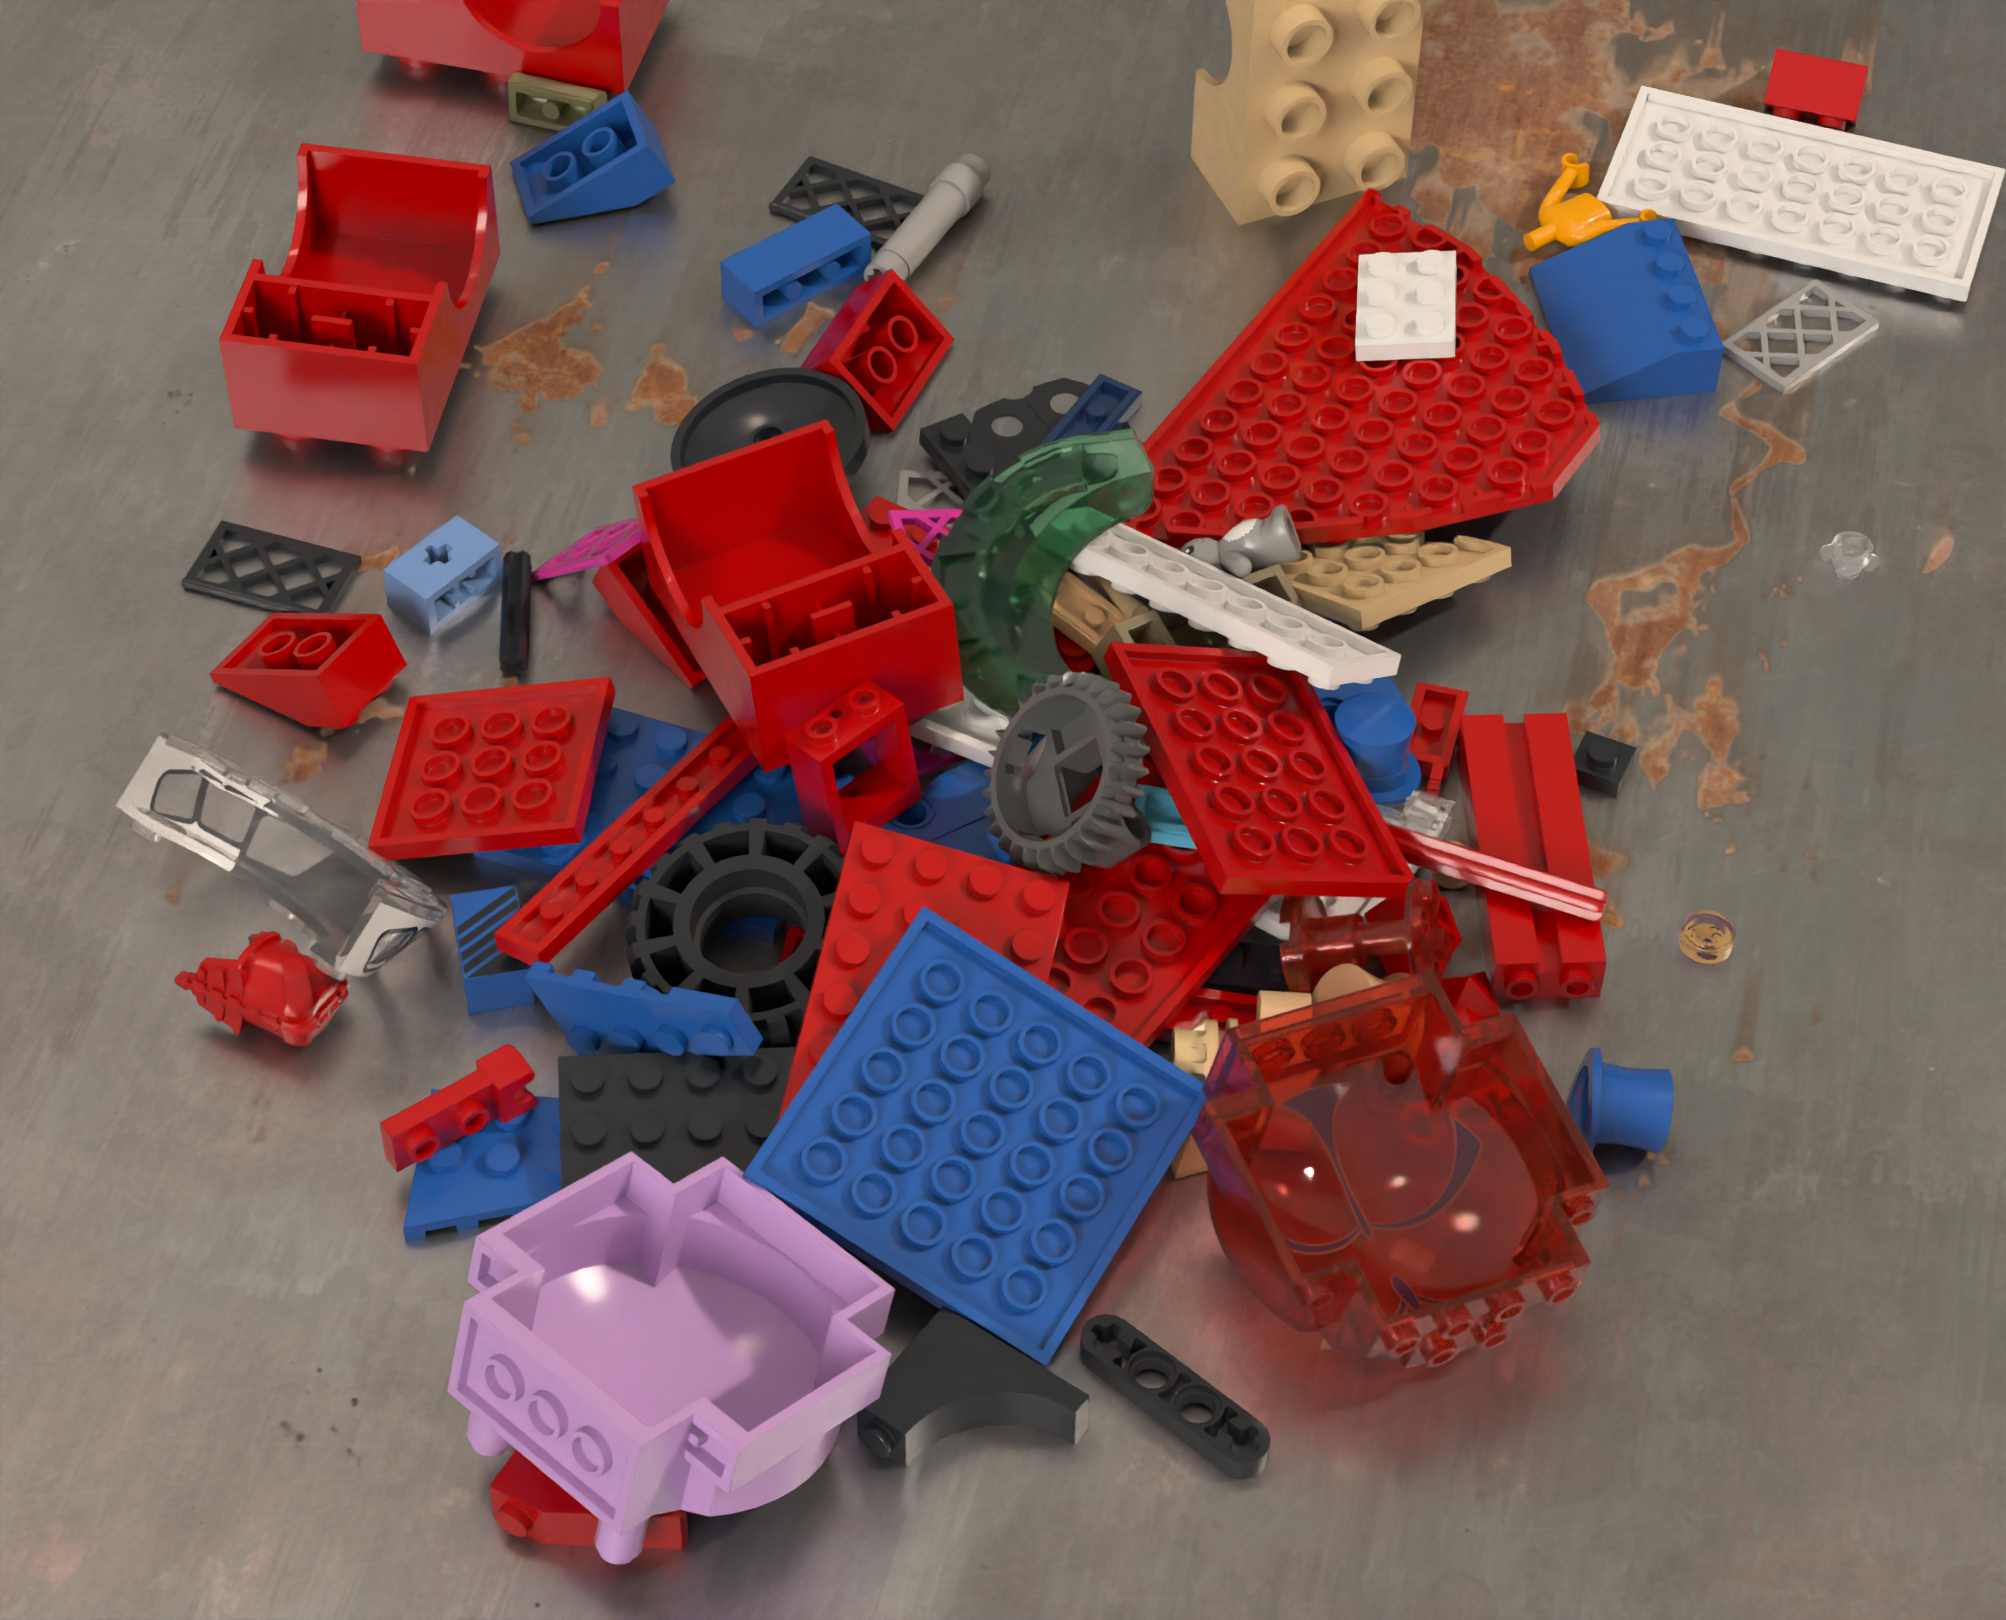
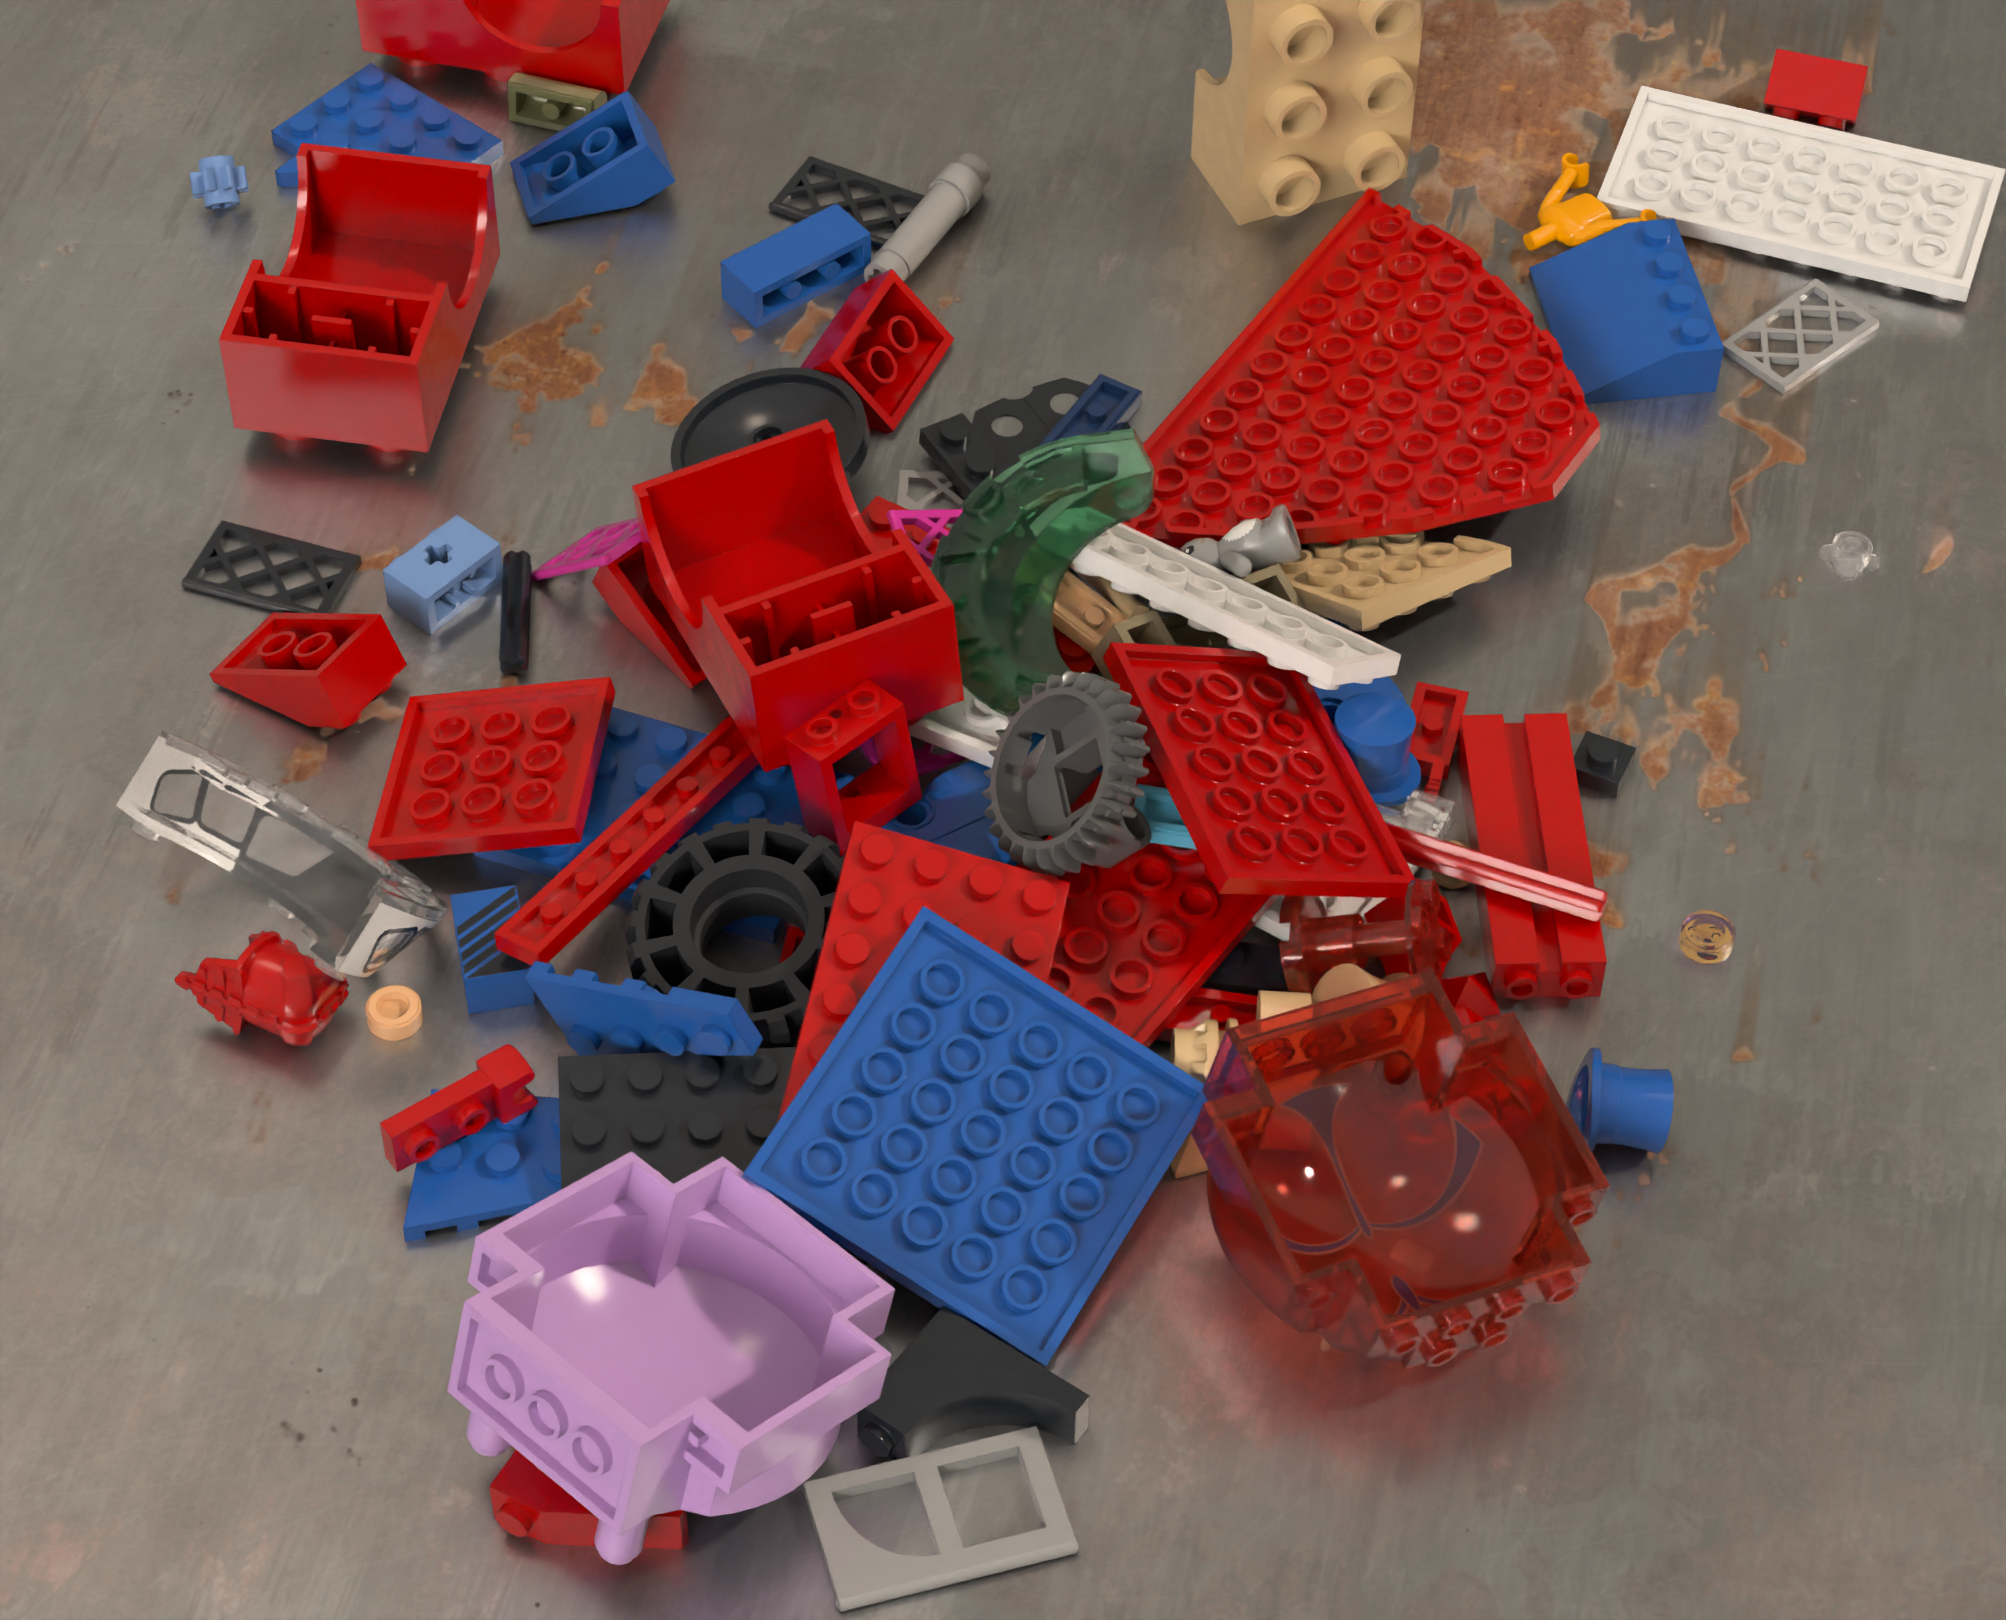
(218, 182): none -> medium blue gear
(383, 116): none -> blue wing
(394, 1012): none -> light nougat tile
(869, 1574): none -> light grey window
(1180, 1390): black beam -> none
(1406, 305): white plate -> none

